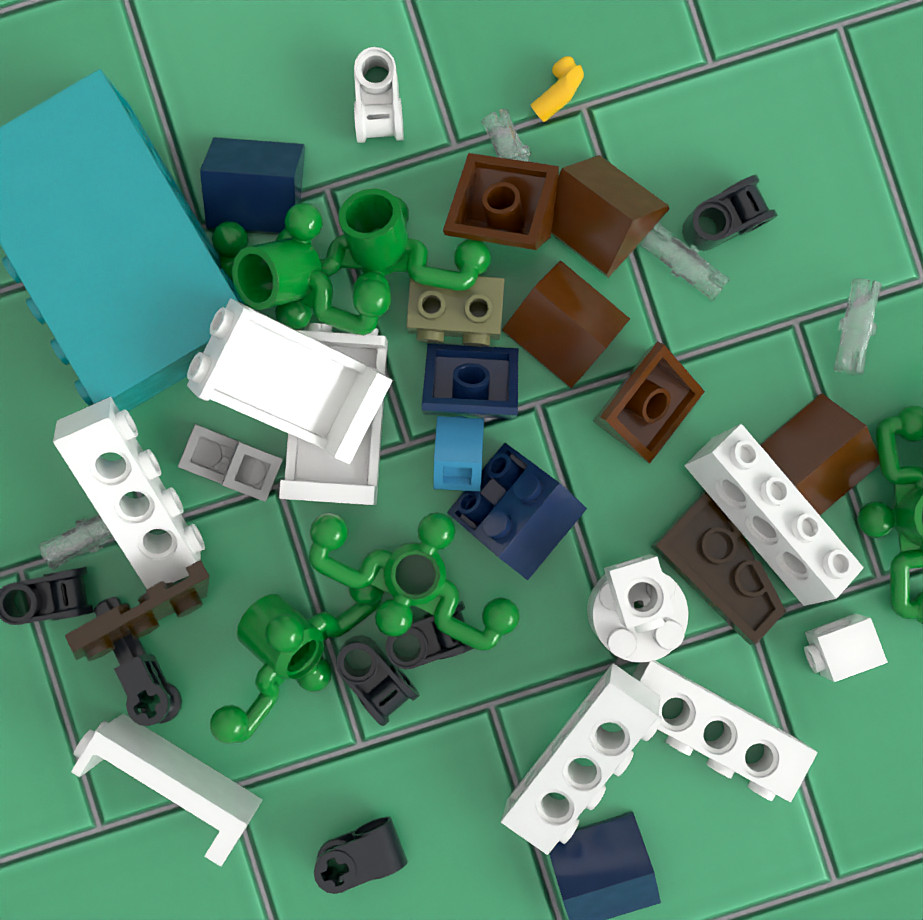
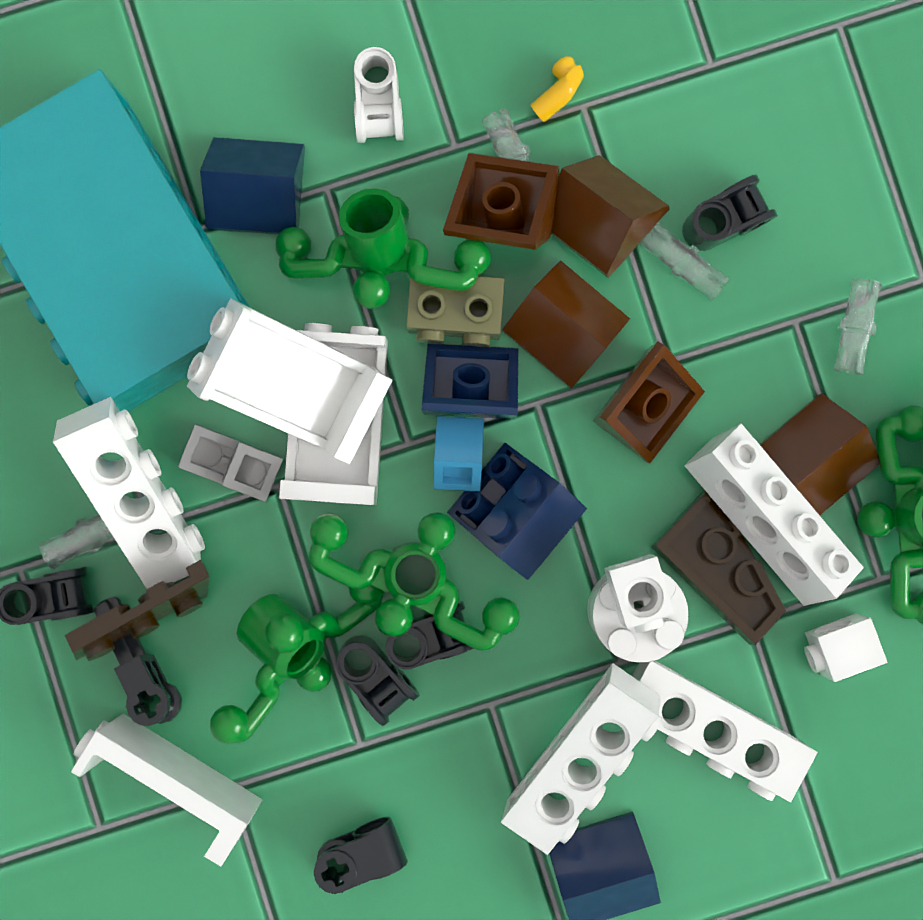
(292, 277): green wheel -> none

